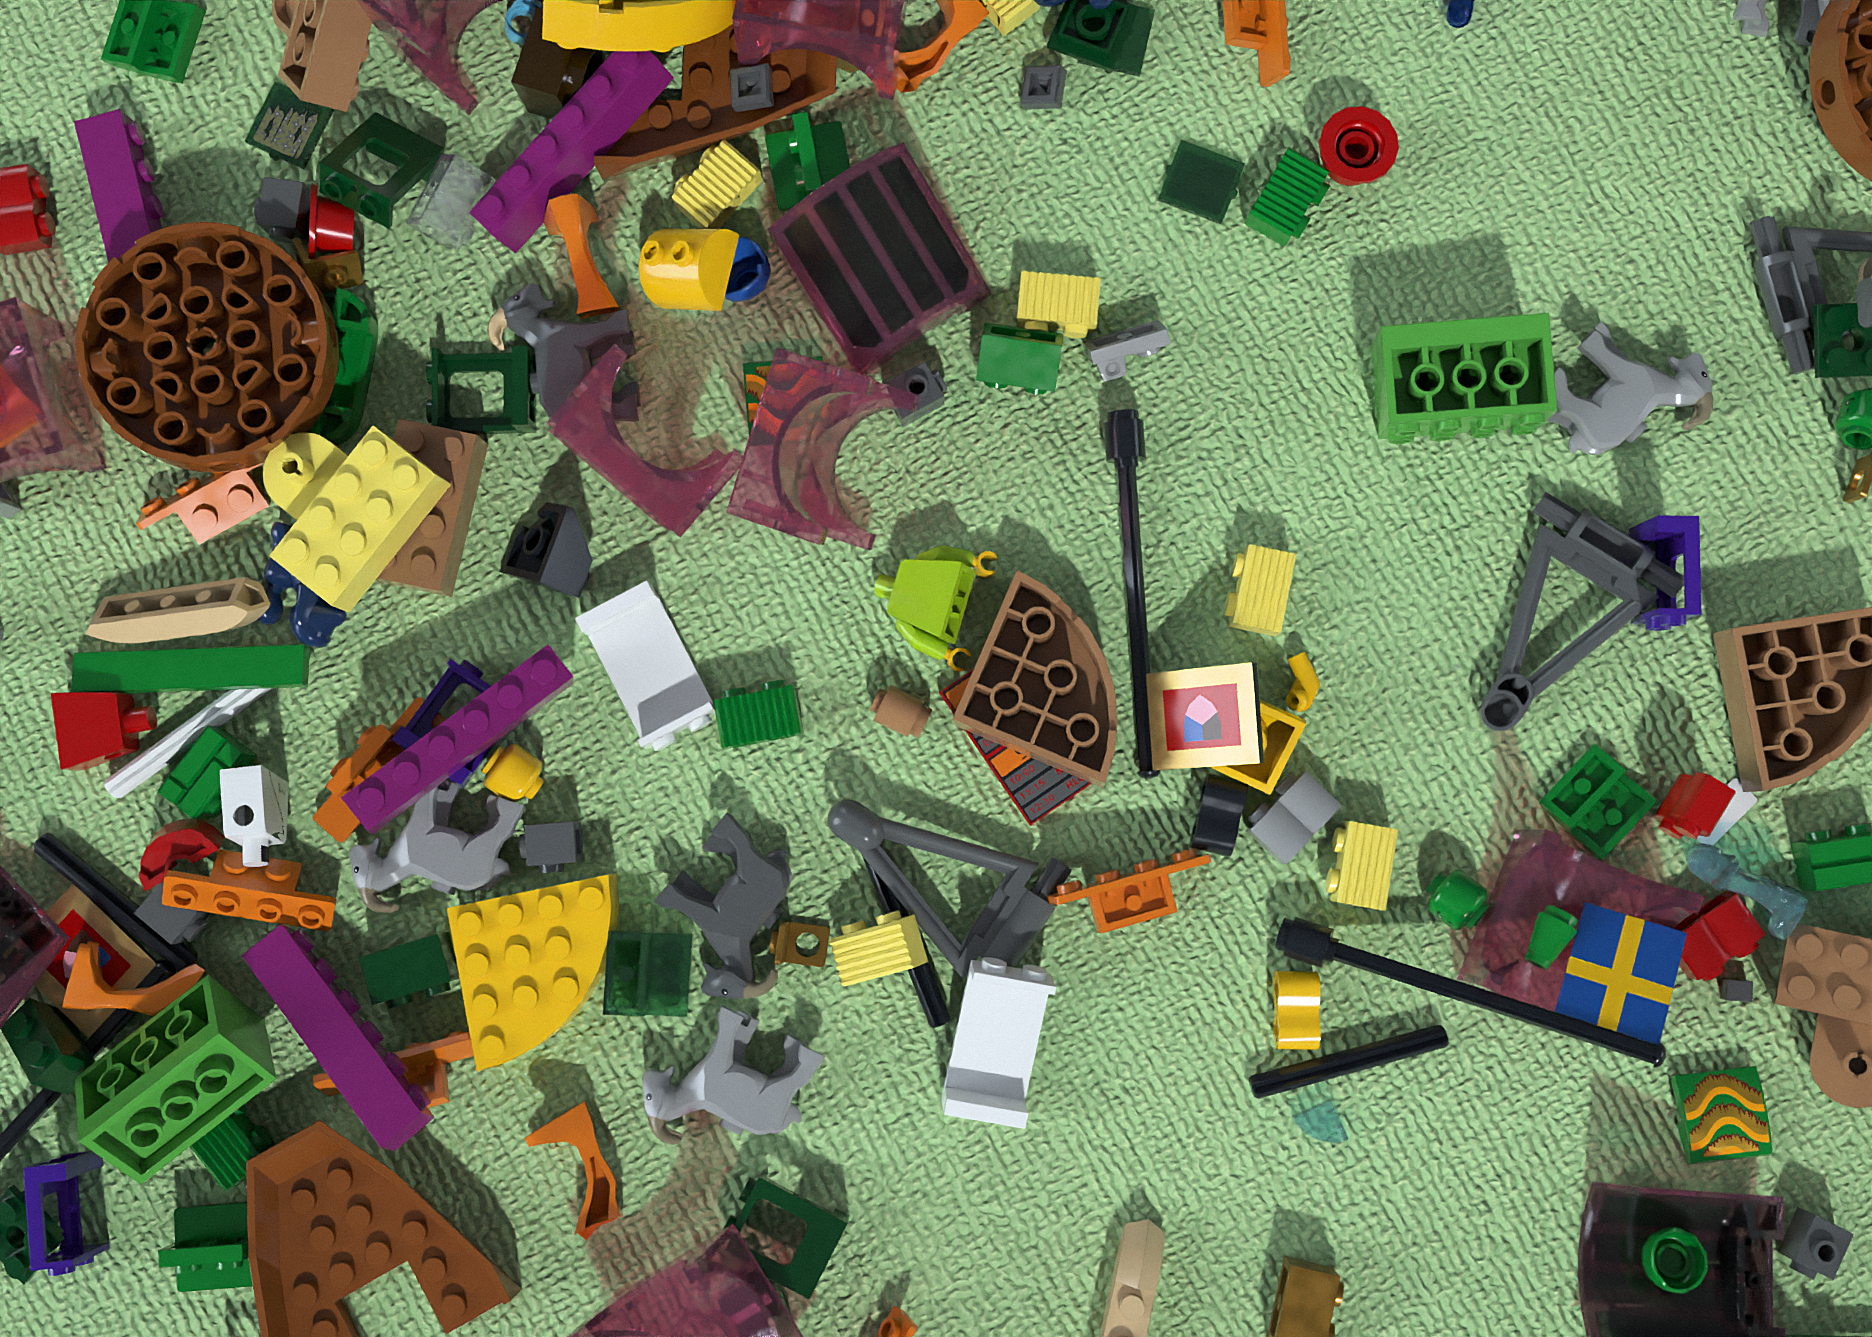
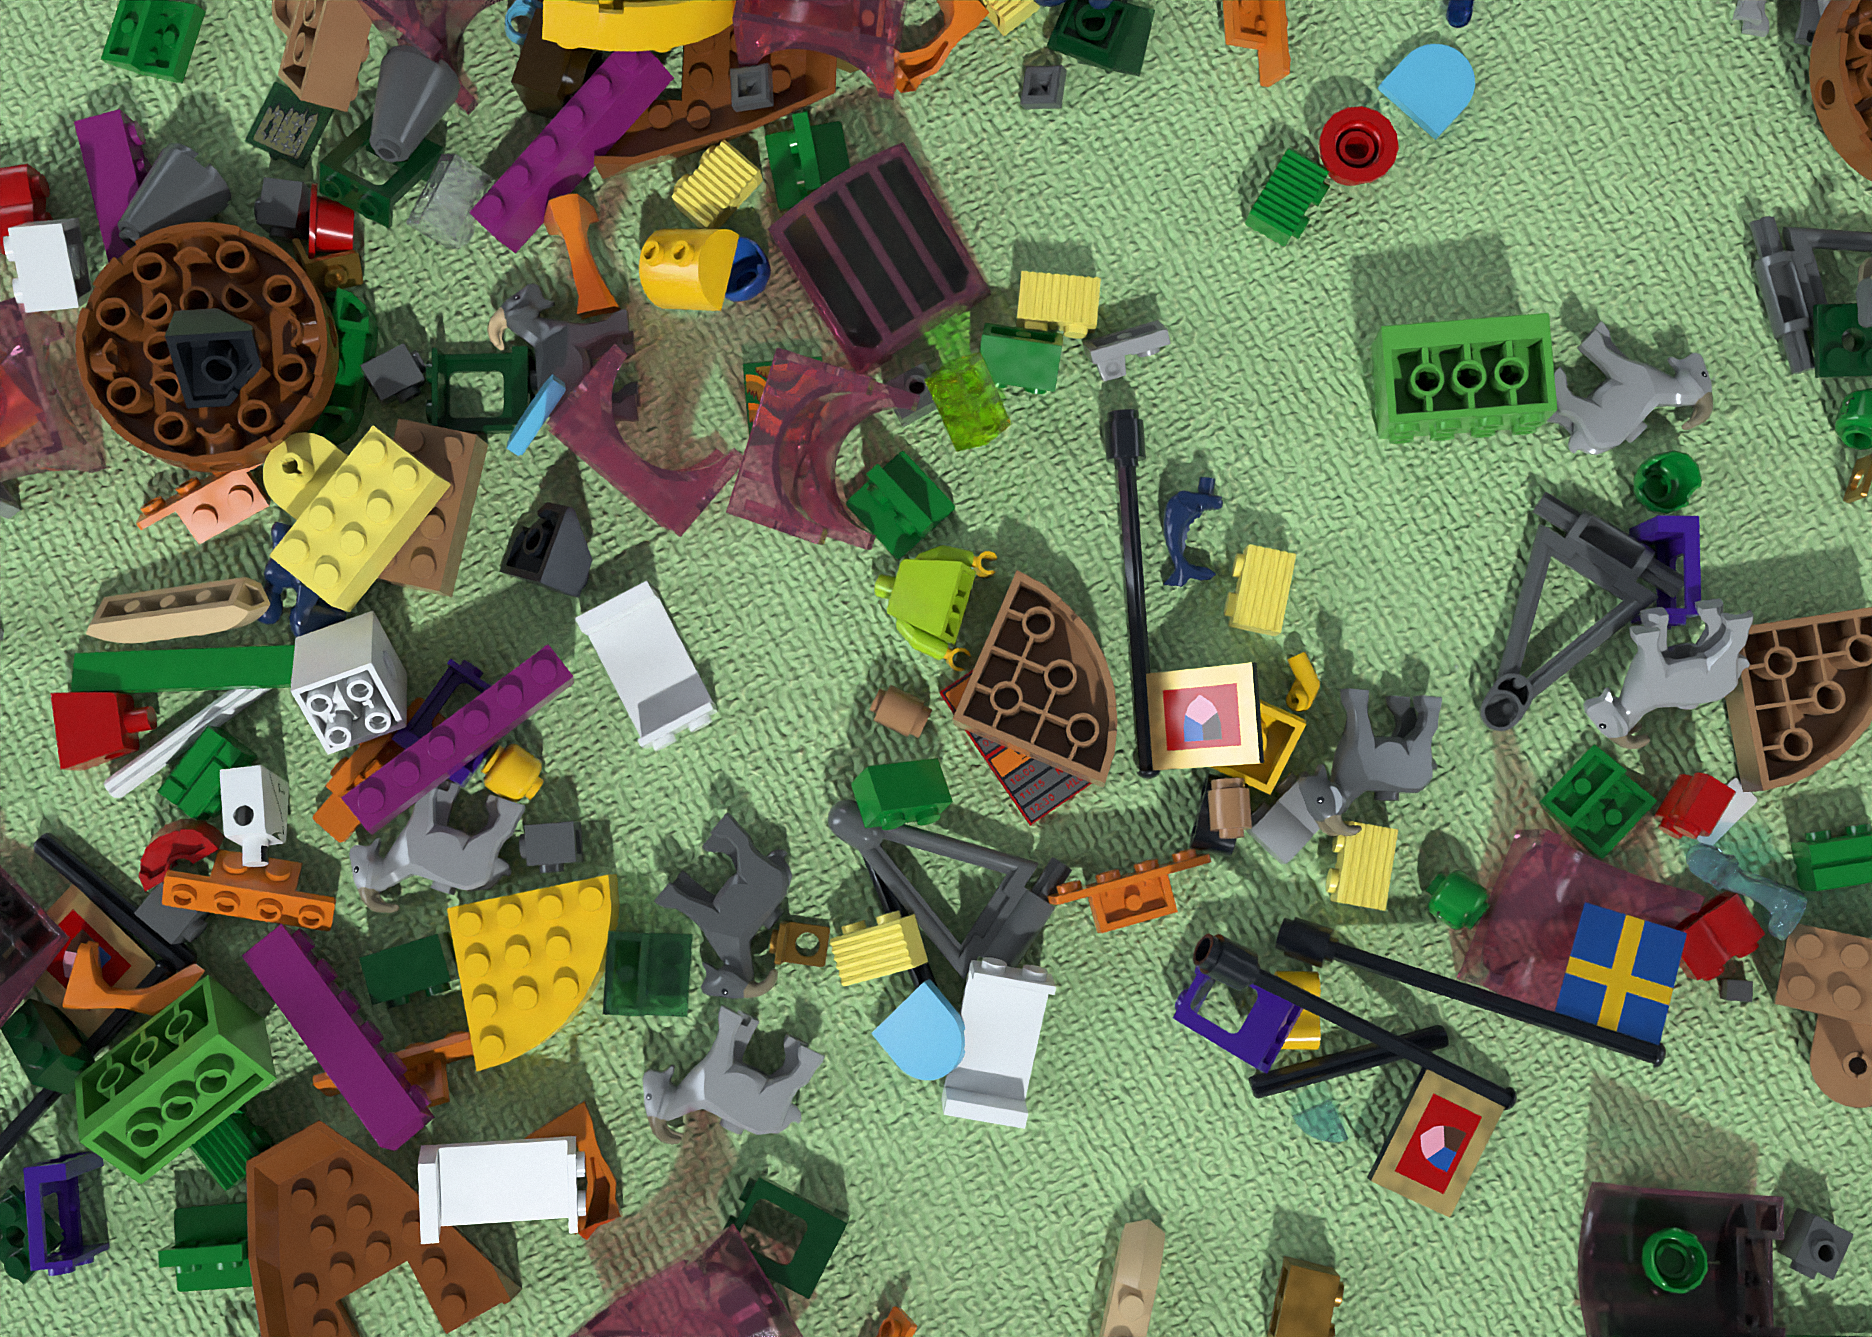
(49, 264): none -> white brick
(173, 194): none -> dark grey cone
(212, 355): none -> black slope
(349, 682): none -> white brick
(395, 375): none -> dark grey brick
(409, 101): none -> dark grey cone
(499, 1183): none -> white panel
(536, 415): none -> medium azure tile
(758, 715): green brick -> none
(899, 505): none -> green bracket
(901, 793): none -> green brick
(924, 1034): none -> medium azure tile
(968, 402): none -> clear neon green brick
(1177, 517): none -> dark blue animal
(1201, 182): clear green piece -> none
(1229, 807): none -> medium nougat brick
(1261, 1032): none -> dark purple window
(1372, 762): none -> dark grey animal
(1431, 86): none -> medium azure tile
(1444, 1115): none -> flag
(1550, 936): green cone -> none
(1666, 481): none -> green hair
(1674, 674): none -> light grey animal
(1722, 1115): slope -> none

